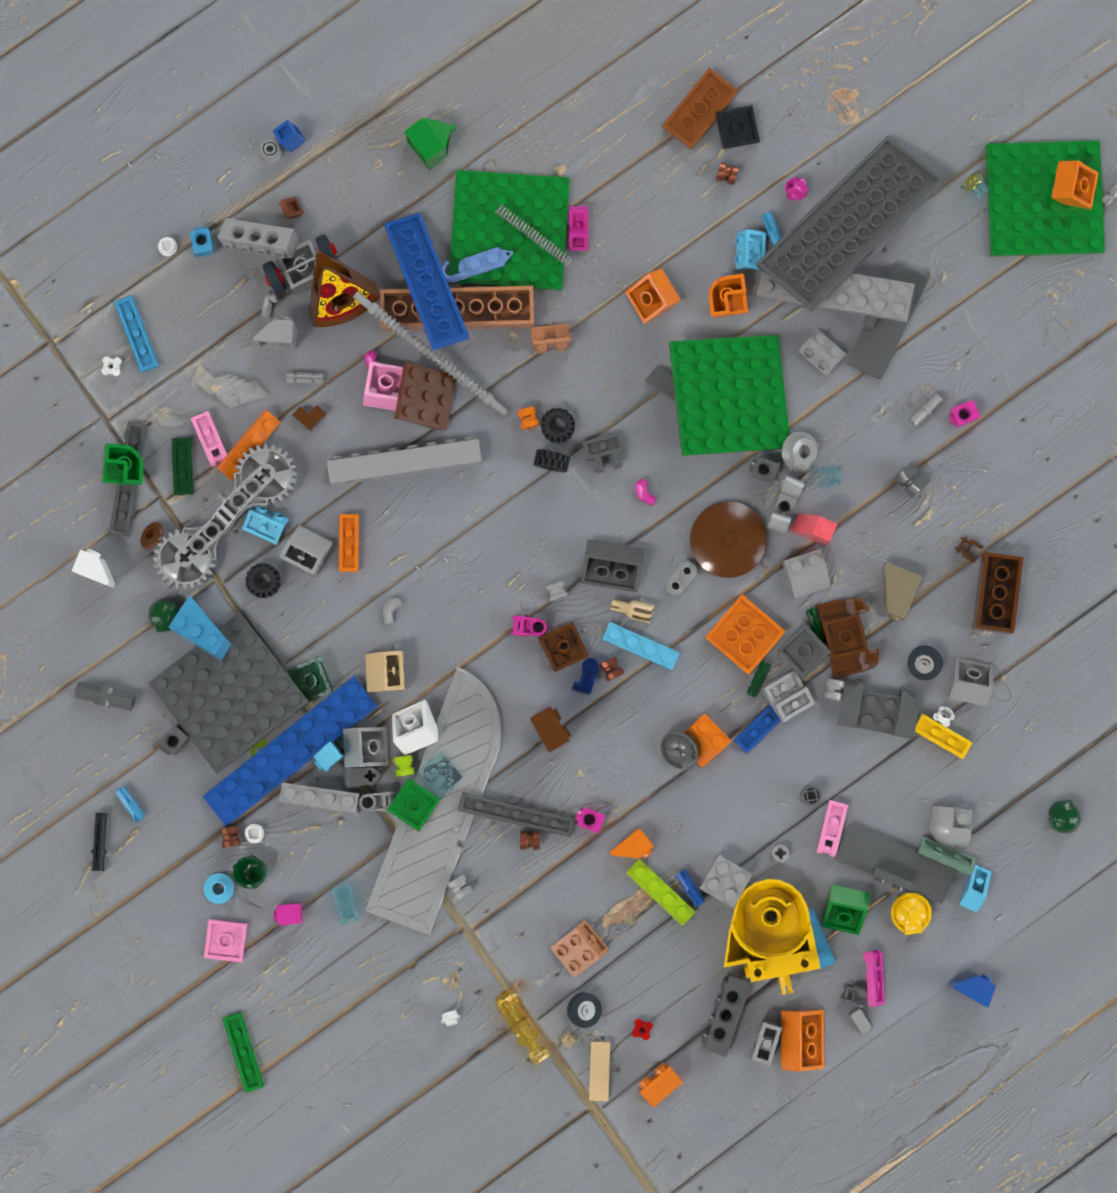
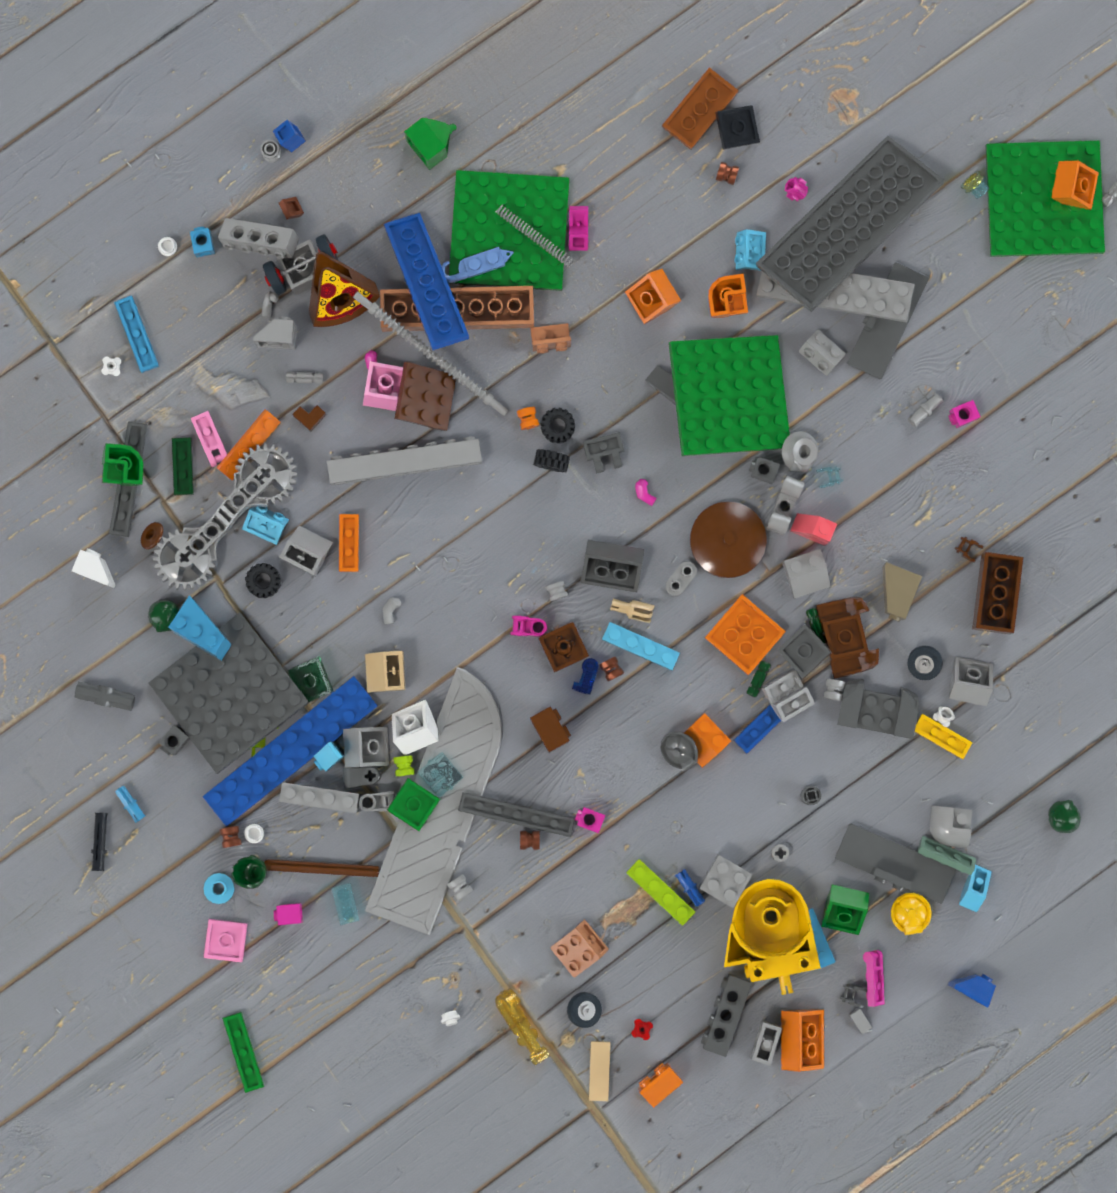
(322, 868): none -> reddish brown axle
(634, 846): orange slope -> none
(771, 227): dark azure axle -> none
(832, 827): bright pink plate -> none
(912, 479): dark grey wheel -> none

